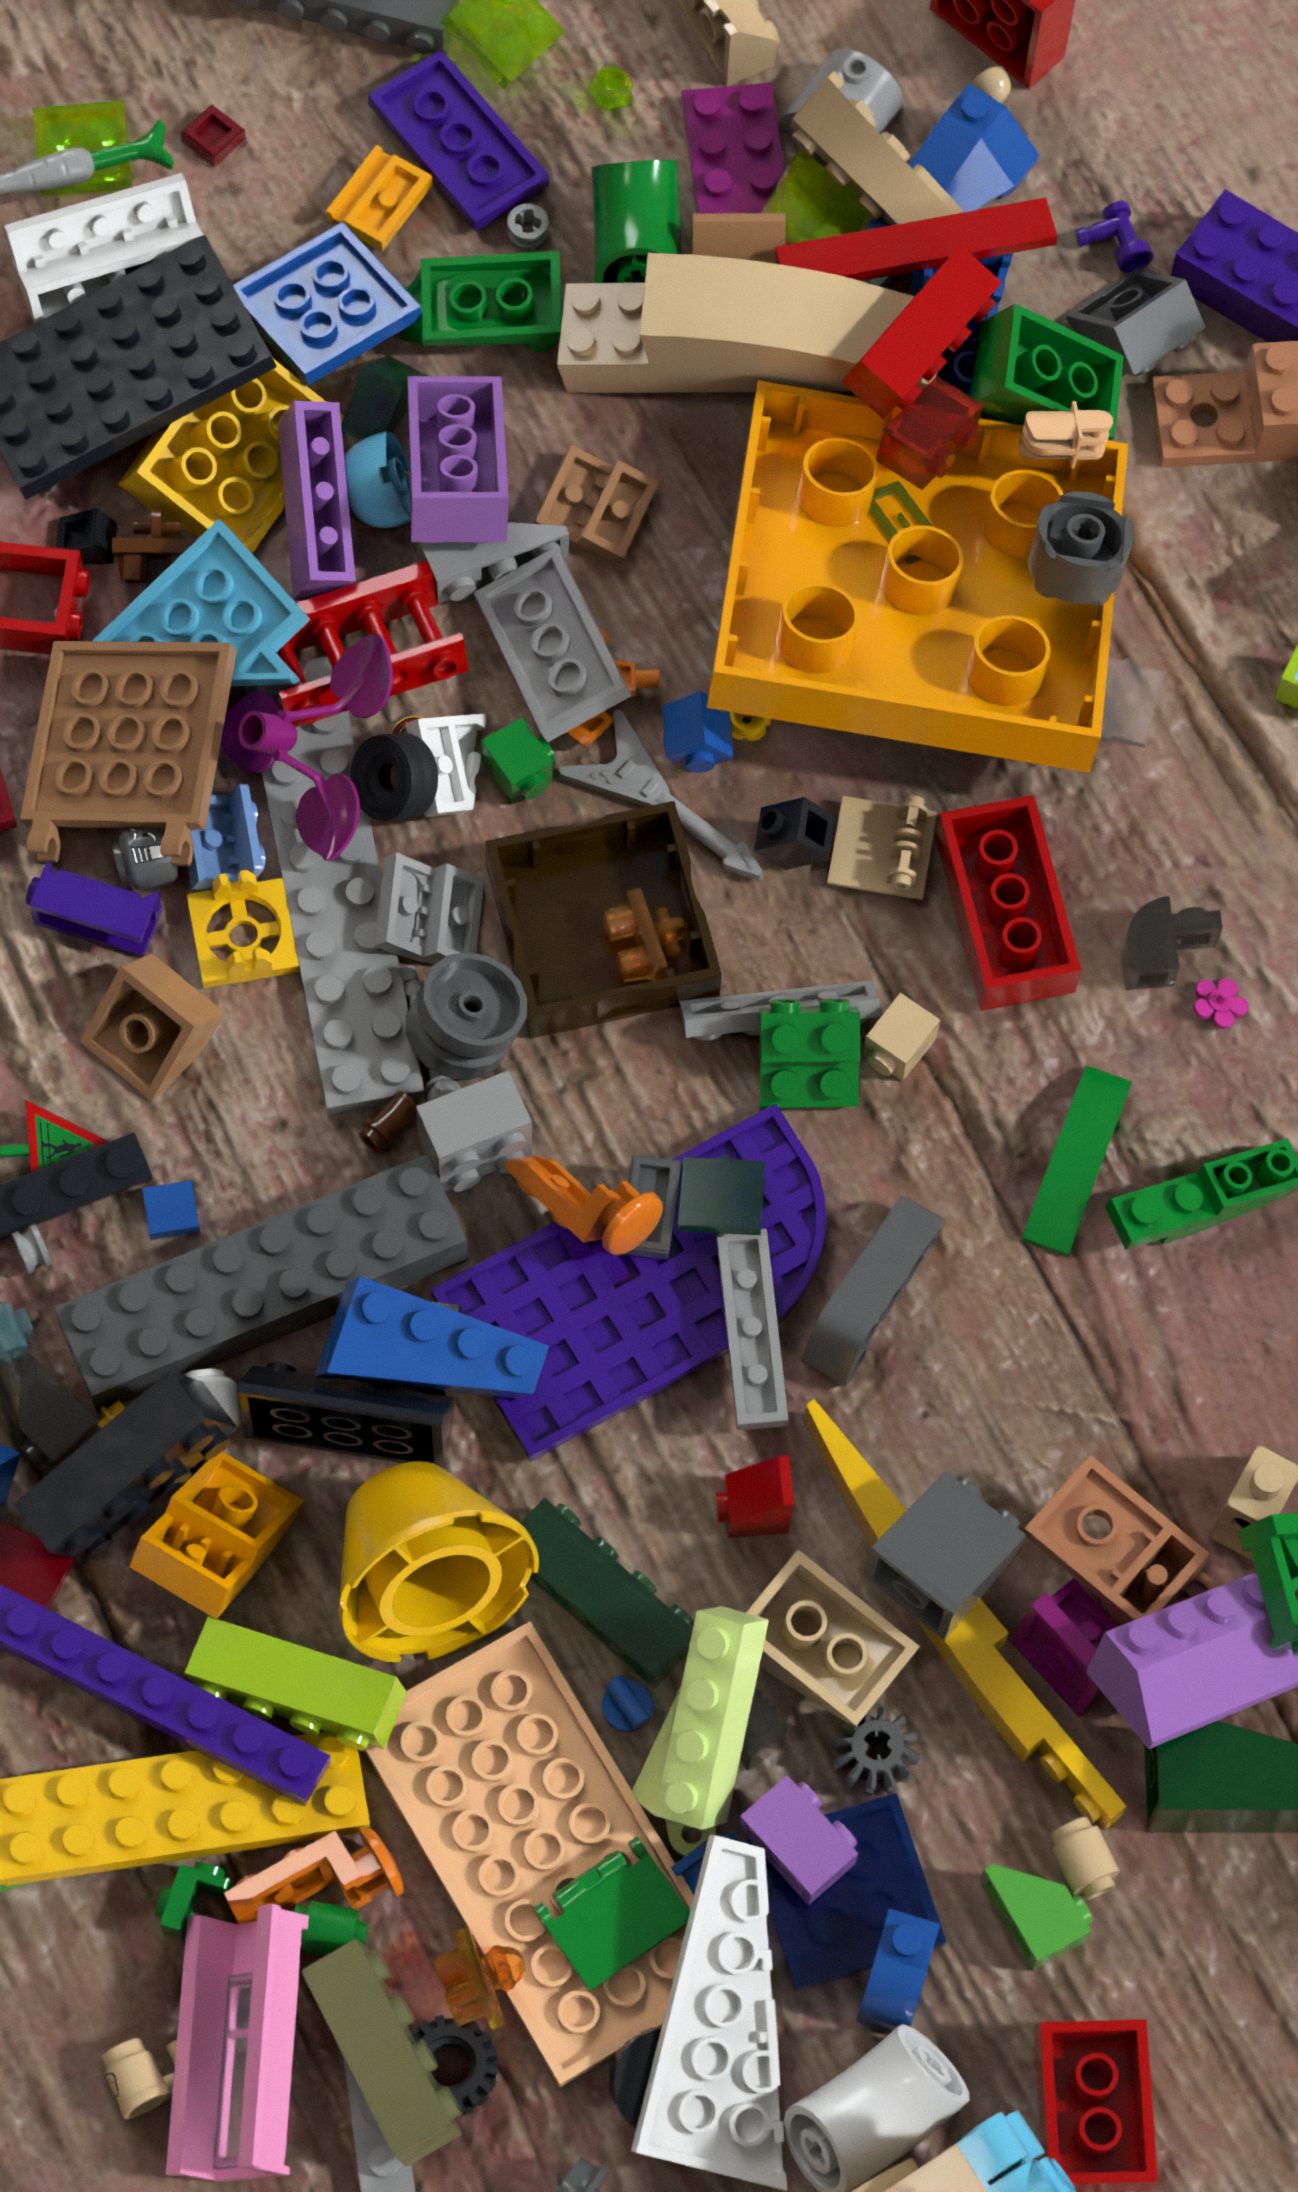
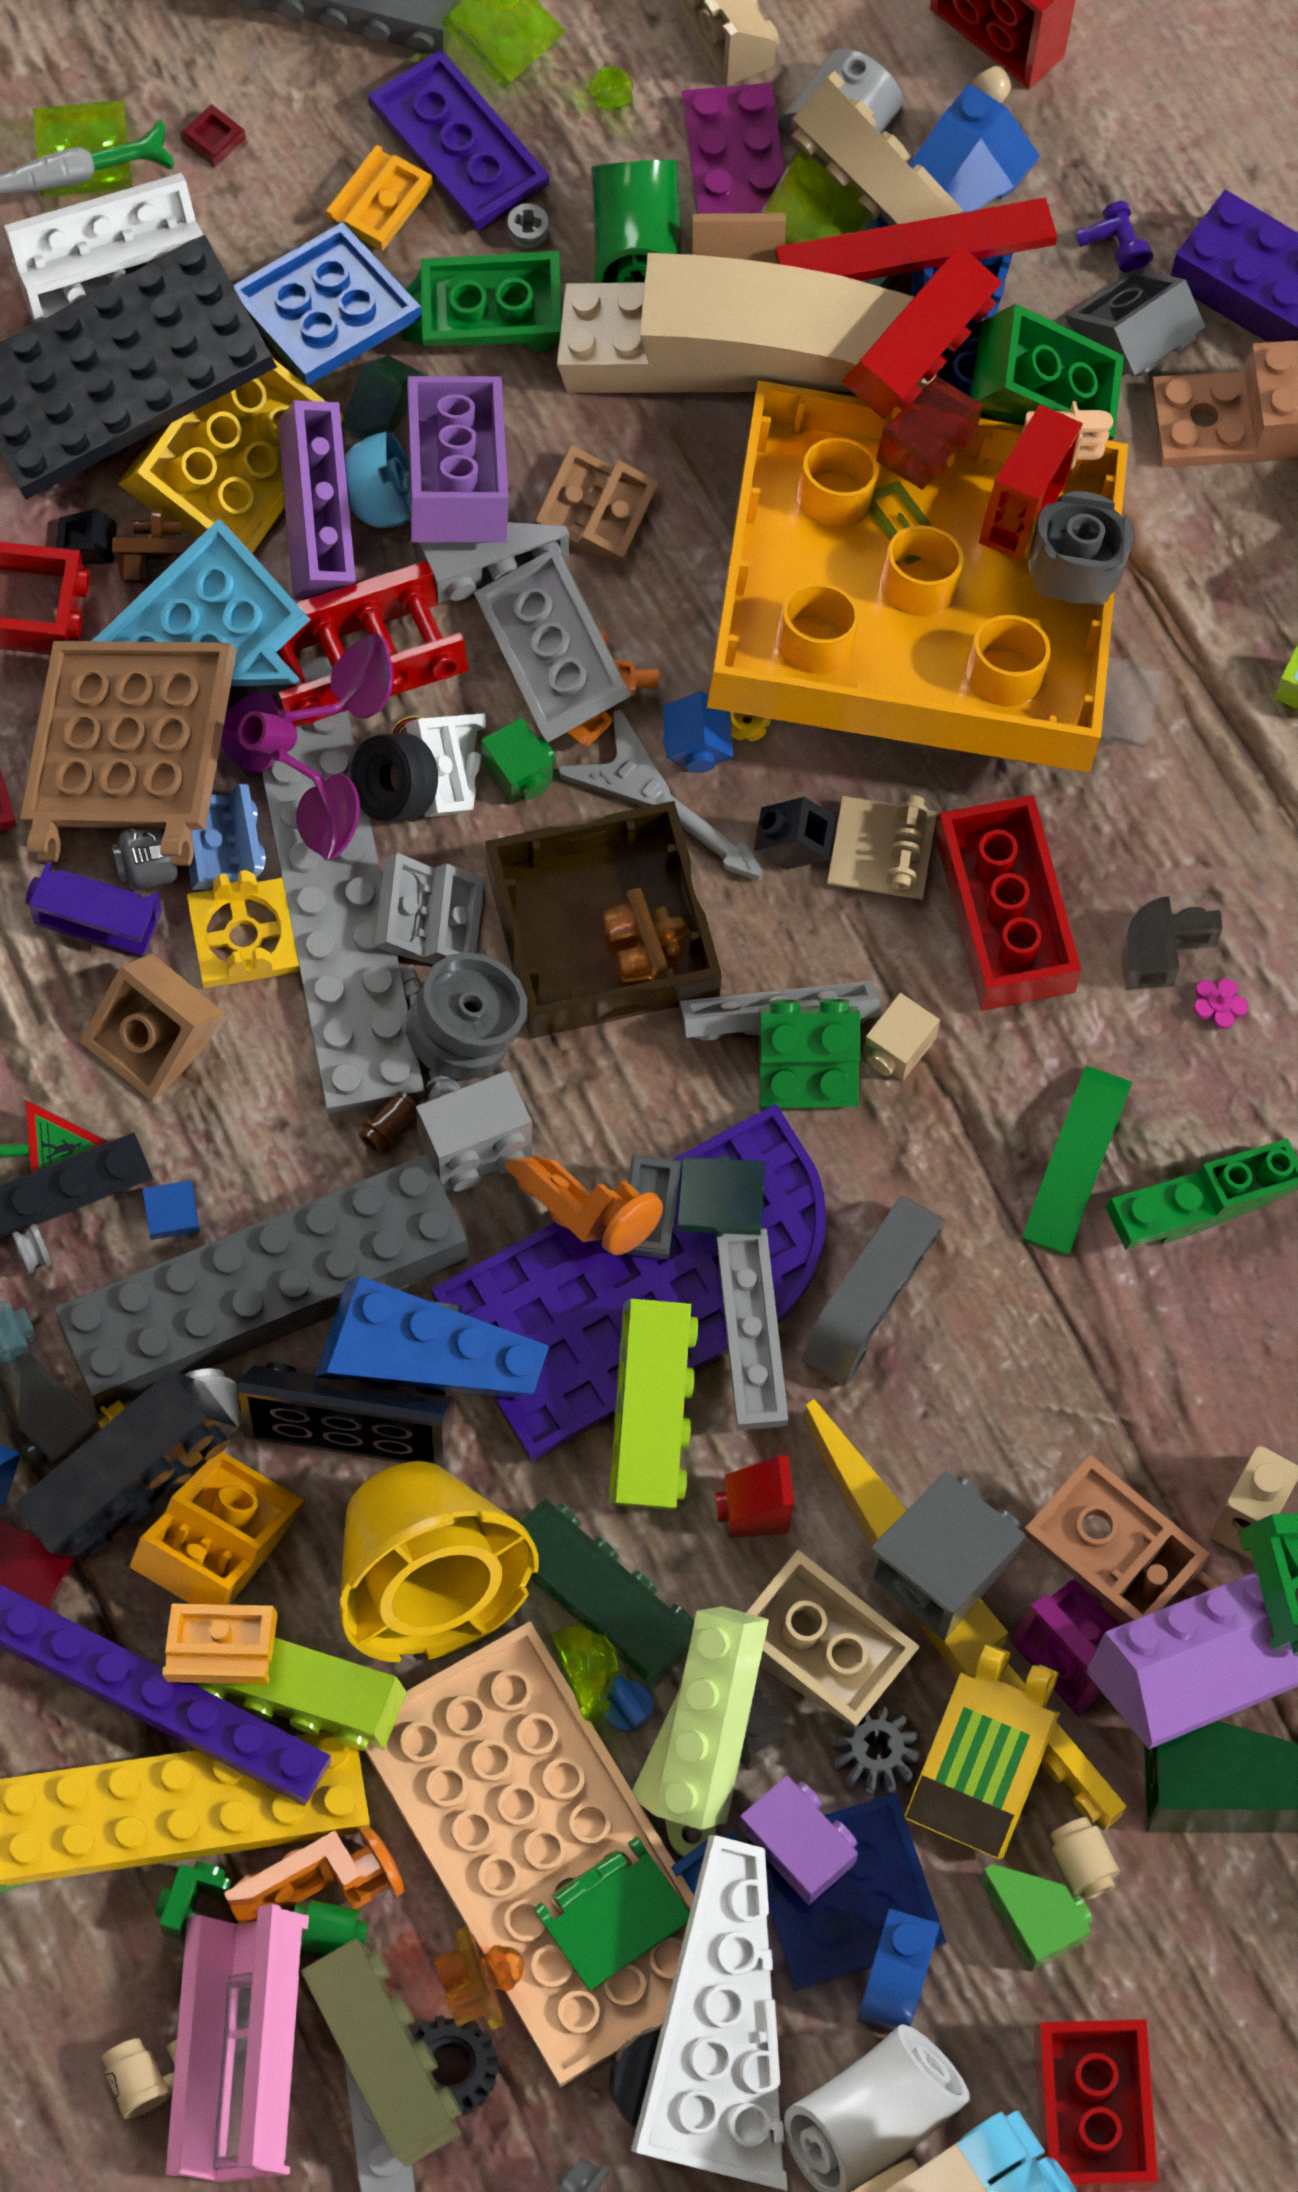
(220, 1643): none -> light orange plate
(589, 1667): none -> clear neon green plate
(651, 1404): none -> lime brick
(985, 1755): none -> tile
(1029, 481): none -> red window

